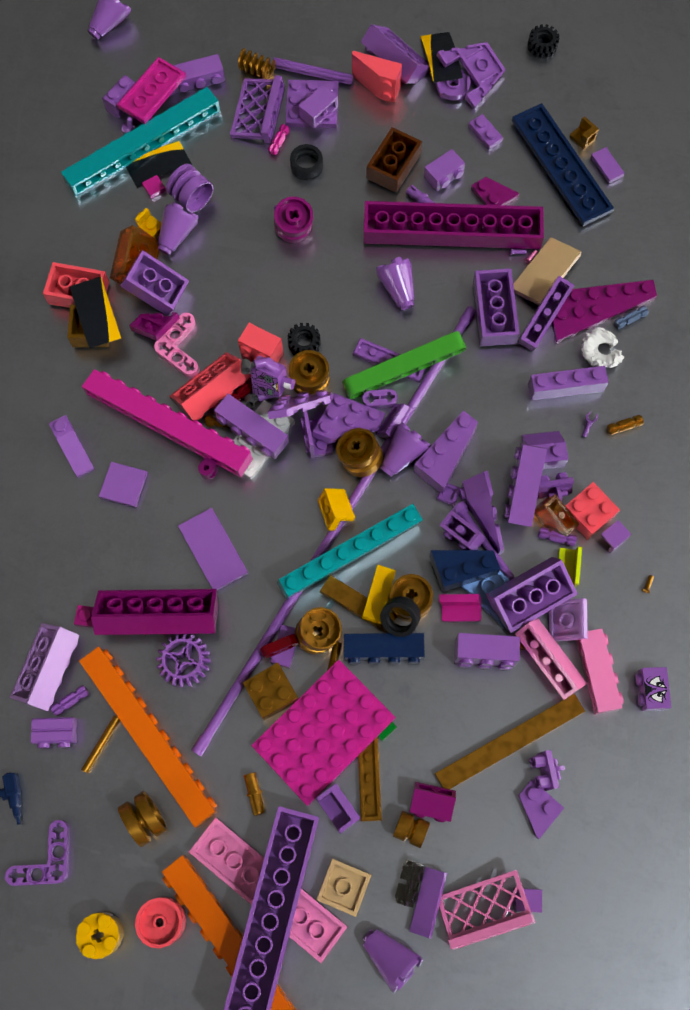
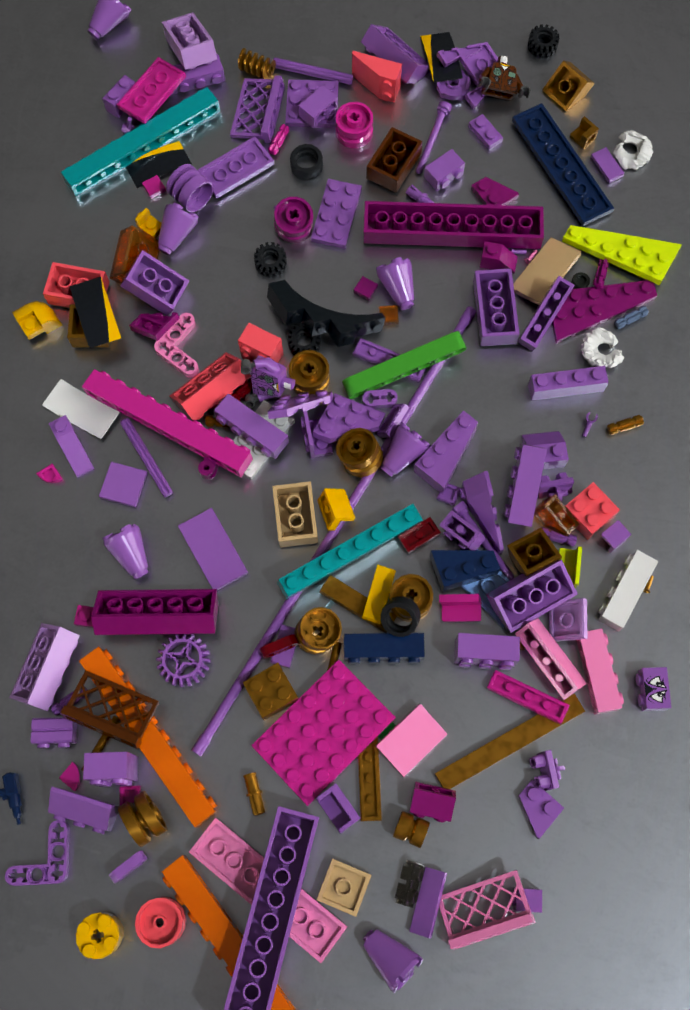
(36, 318): none -> yellow brick
(50, 474): none -> dark pink tile
(71, 776): none -> dark pink tile
(80, 409): none -> white sticker
(82, 810): none -> medium lavender slope
(101, 725): none -> reddish brown fence
(111, 768): none -> medium lavender brick
(127, 794): none -> dark pink tile
(128, 550): none -> medium lavender cone
(128, 866): none -> medium lavender beam
(146, 457): none -> medium lavender axle
(189, 41): none -> lavender brick
(237, 166): none -> medium lavender plate
(270, 250): none -> black tyre
(295, 514): none -> tan brick
(318, 320): none -> black arch
(336, 213): none -> medium lavender plate
(354, 125): none -> dark pink wheel
(365, 288): none -> magenta tile
(390, 314): none -> clear orange tile
(411, 740): none -> bright pink tile
(419, 535): none -> dark red plate
(442, 110): none -> medium lavender piece
(497, 257): none -> magenta slope
(502, 81): none -> reddish brown torso
(528, 697): none -> dark pink tile
(533, 552): none -> pearl gold slope
(568, 85): none -> pearl gold slope
(580, 280): none -> pearl dark grey tile
(600, 274): none -> magenta axle
(627, 591): none -> white brick
(634, 254): none -> neon yellow wing
(635, 160): none -> white piece

